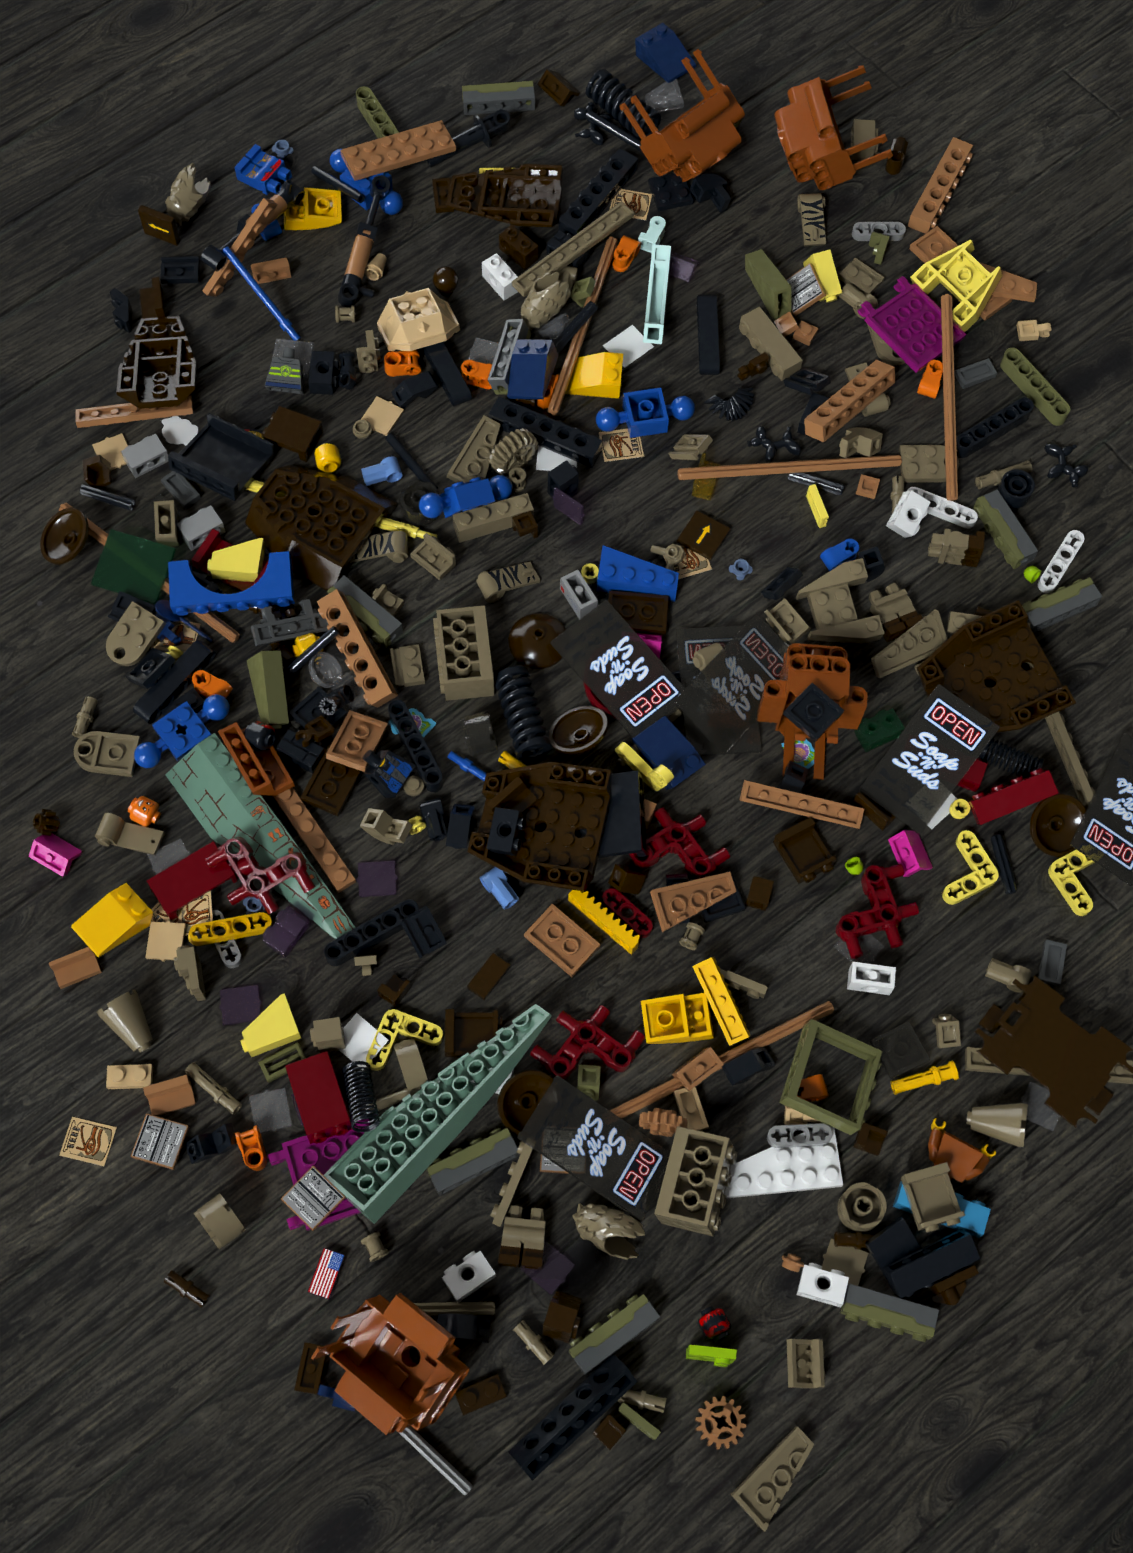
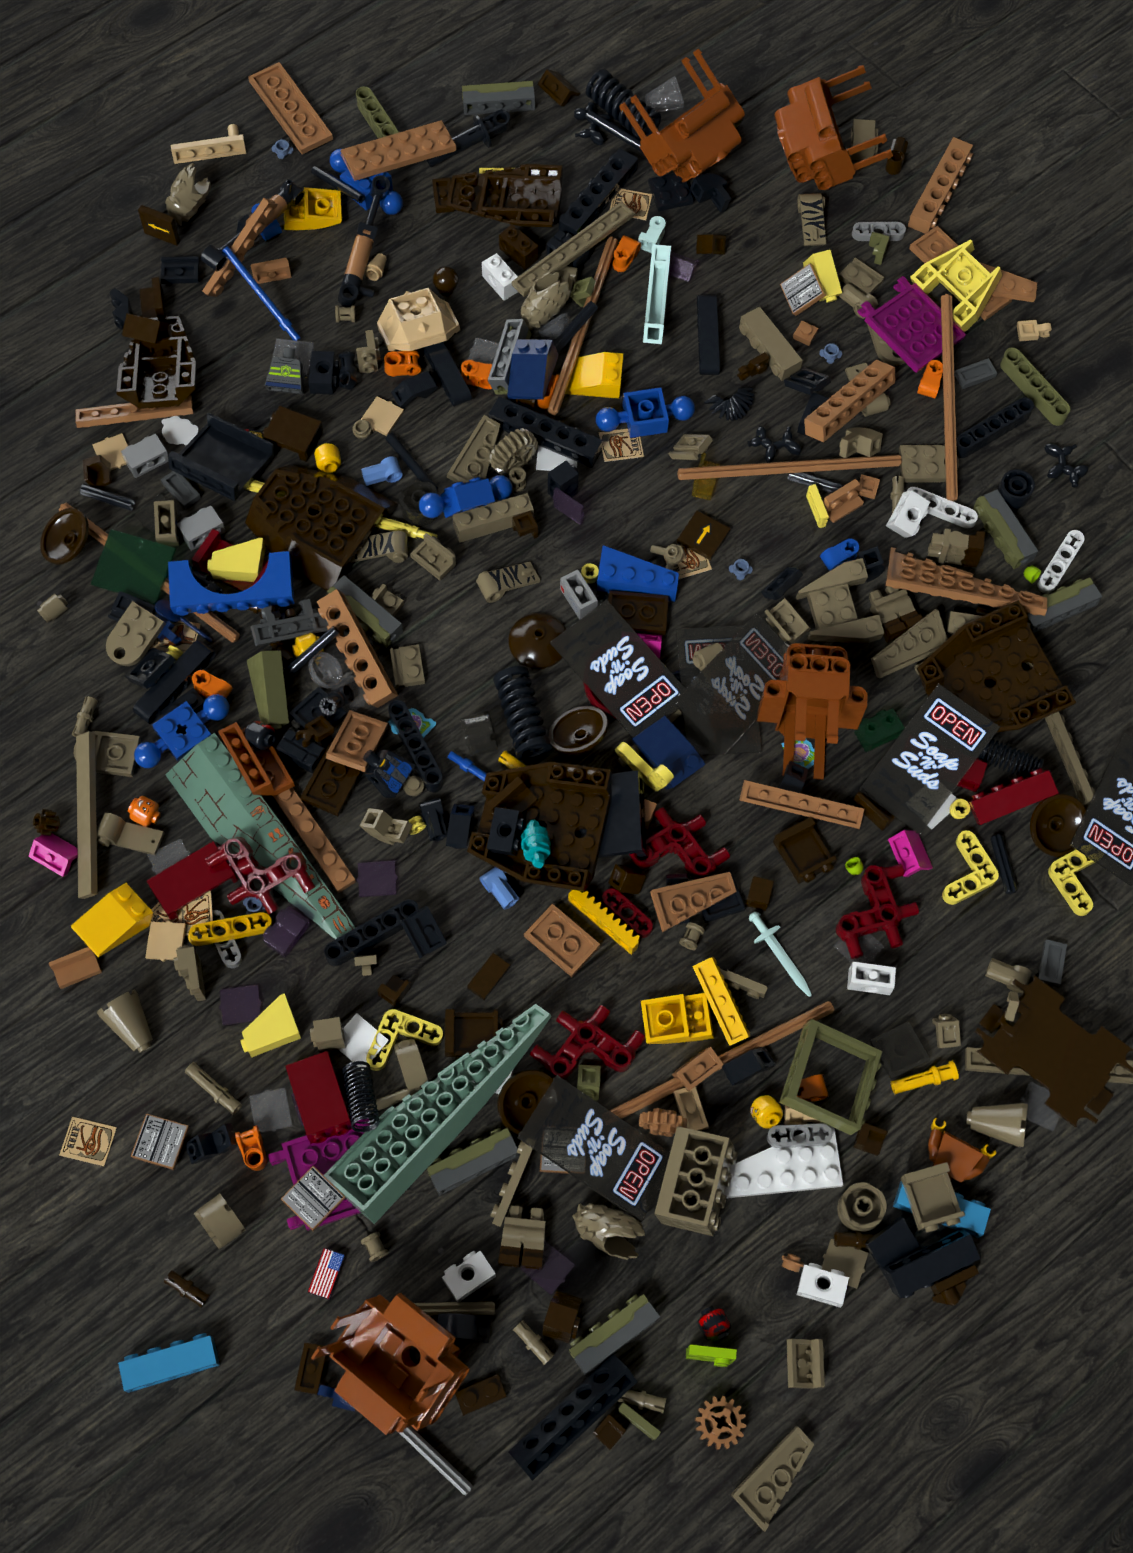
(52, 607): none -> dark tan brick
(86, 815): none -> dark tan tile
(129, 1076): tan plate -> none
(143, 328): none -> dark brown panel
(168, 1364): none -> dark azure brick
(170, 1095): medium nougat panel -> none
(210, 148): none -> tan piece
(262, 171): blue hips -> none
(278, 1055): olive tile -> none
(290, 108): none -> medium nougat plate
(463, 653): dark tan brick -> none
(535, 844): none -> teal piece
(629, 344): white sticker -> none
(663, 52): dark blue slope -> none
(711, 244): none -> dark brown panel
(766, 1111): none -> yellow head
(767, 935): none -> light aqua sword
(769, 283): olive slope -> none
(786, 324): medium nougat plate -> none
(813, 712): black plate -> none
(833, 349): none -> sand blue plate
(843, 501): none -> medium nougat bracket
(890, 1312): piece -> none
(950, 582): none -> medium nougat wing
(995, 476): dark tan pin -> none
(1012, 1006): none -> dark tan tile

